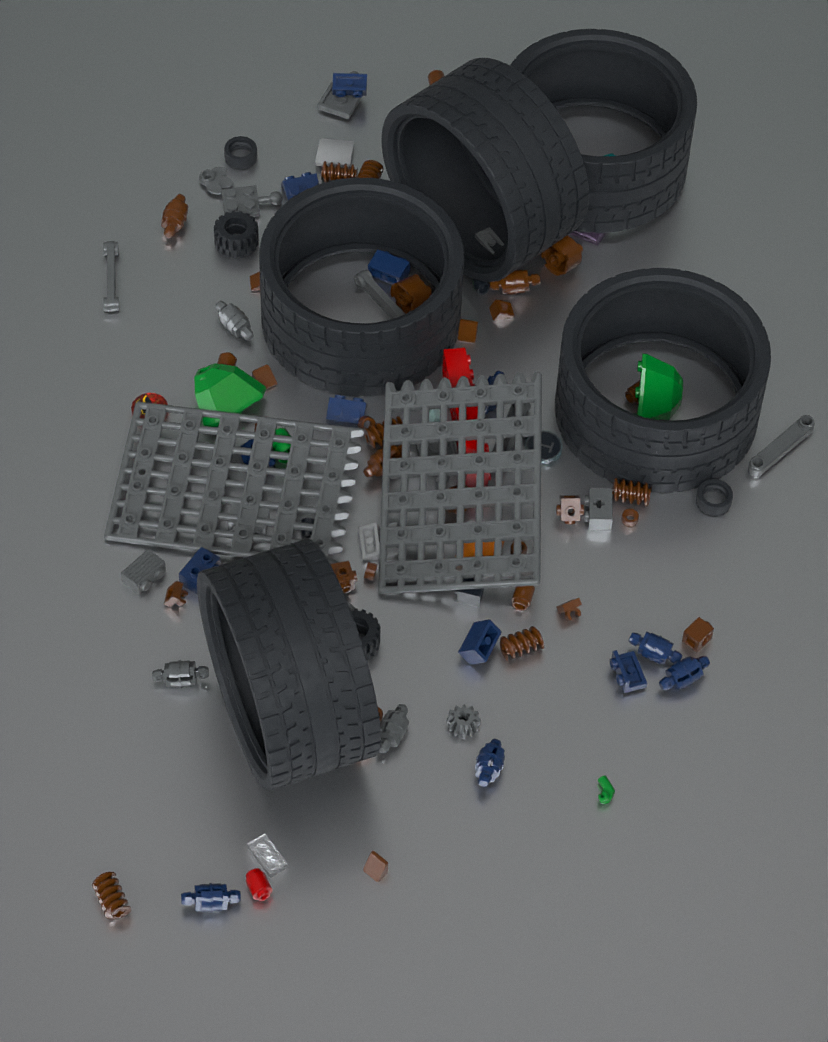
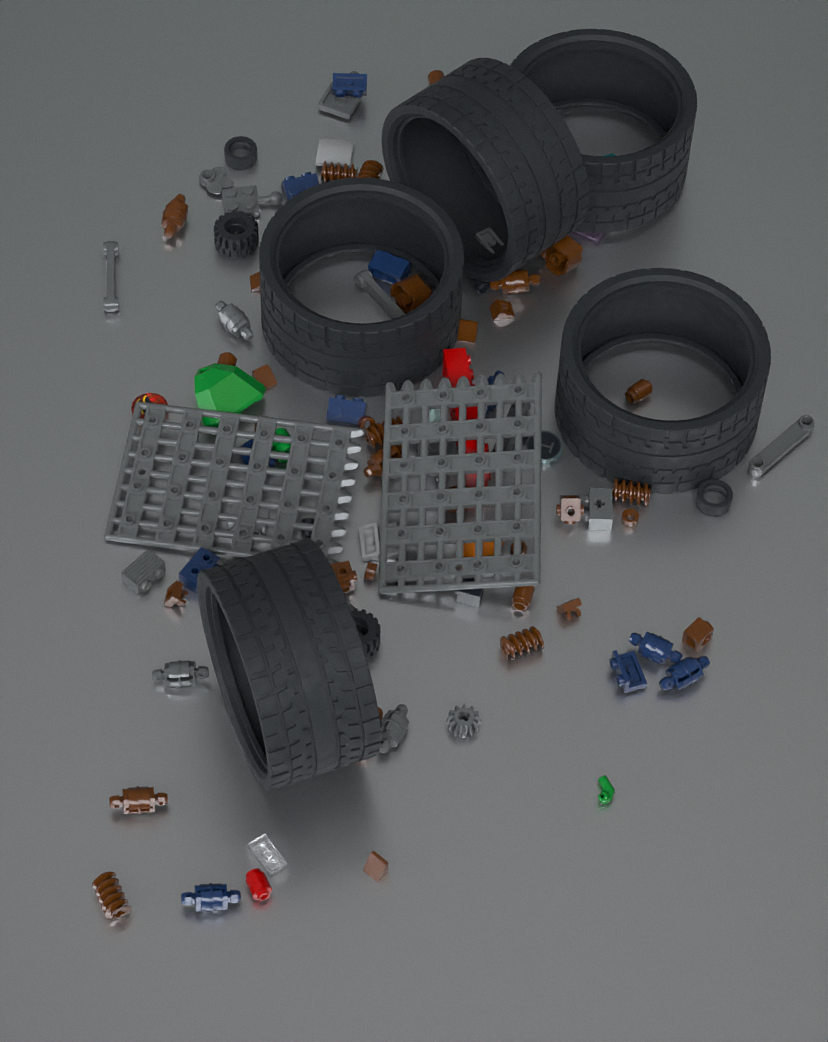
(138, 800): none -> reddish brown piece
(480, 642): dark blue brick -> none
(489, 762): dark blue piece -> none
(659, 389): green brick -> none

